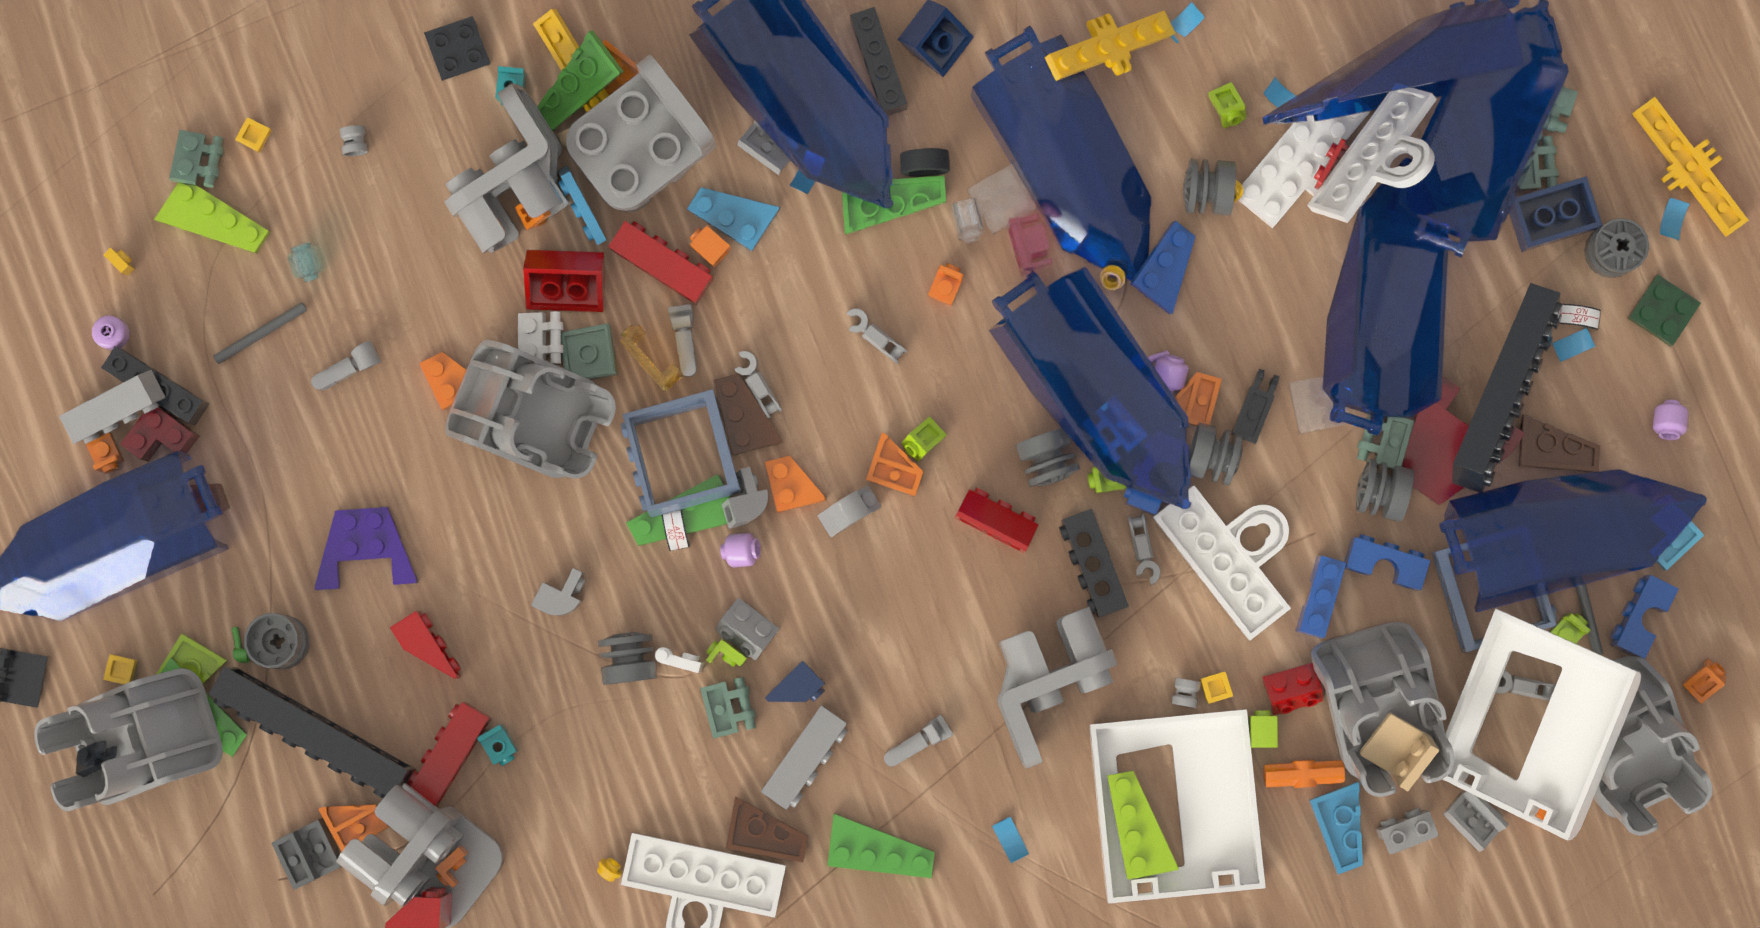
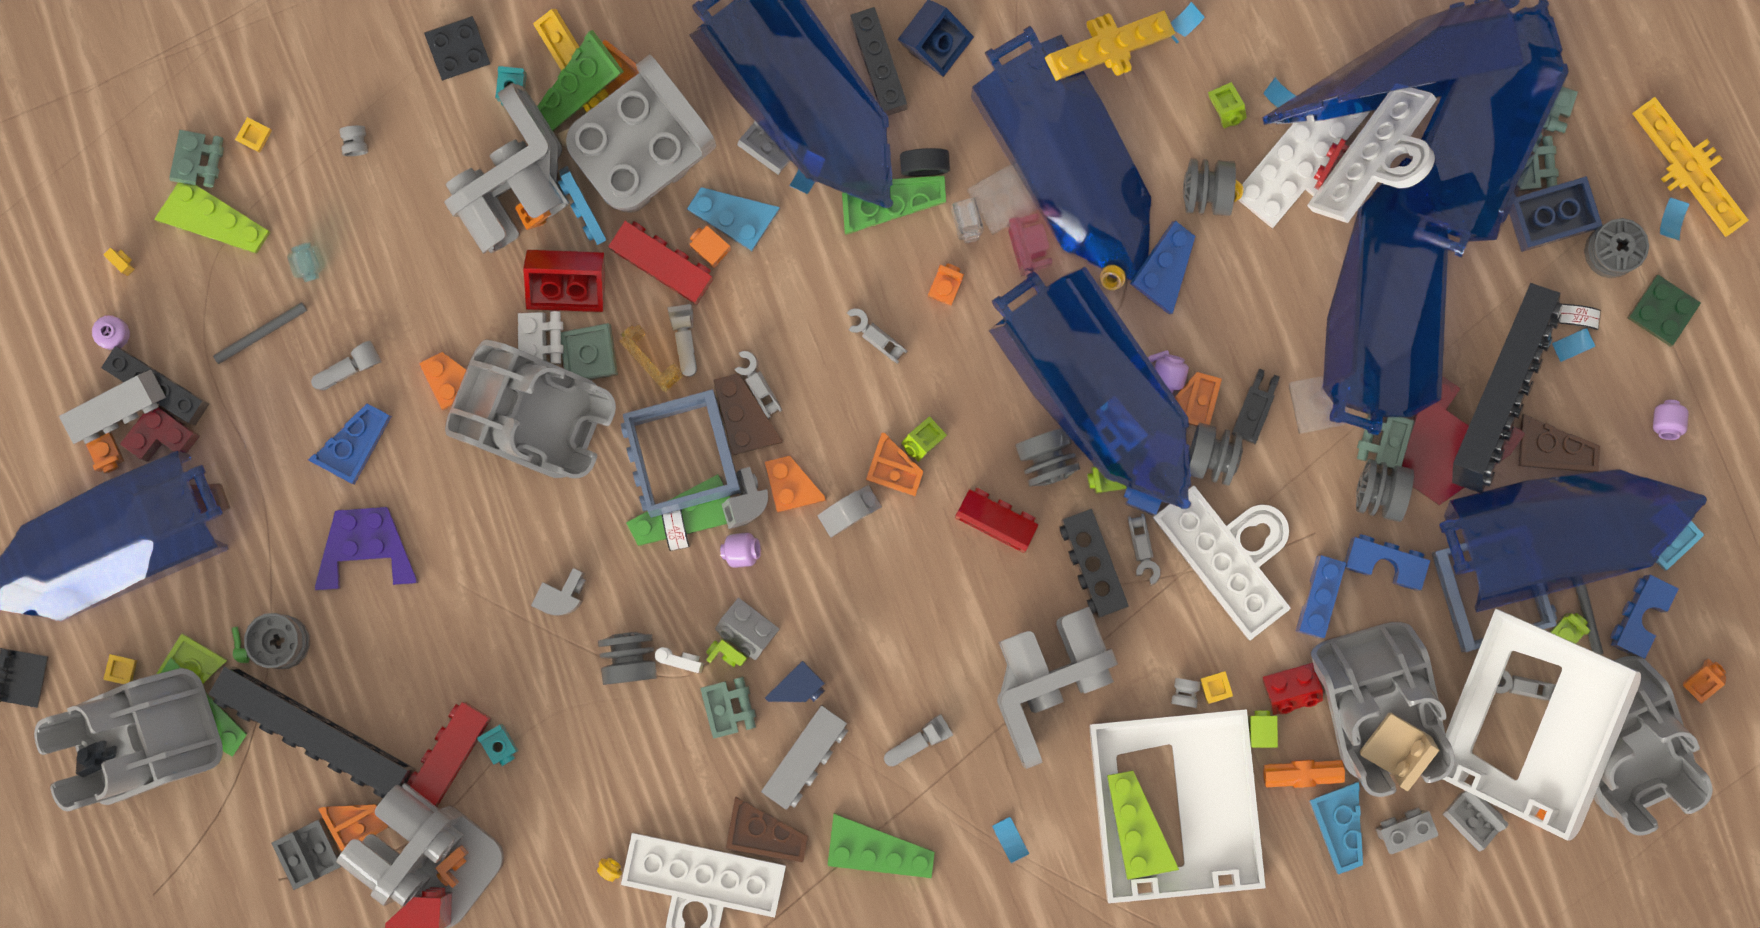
(353, 445): none -> blue wing
(418, 639): red slope -> none

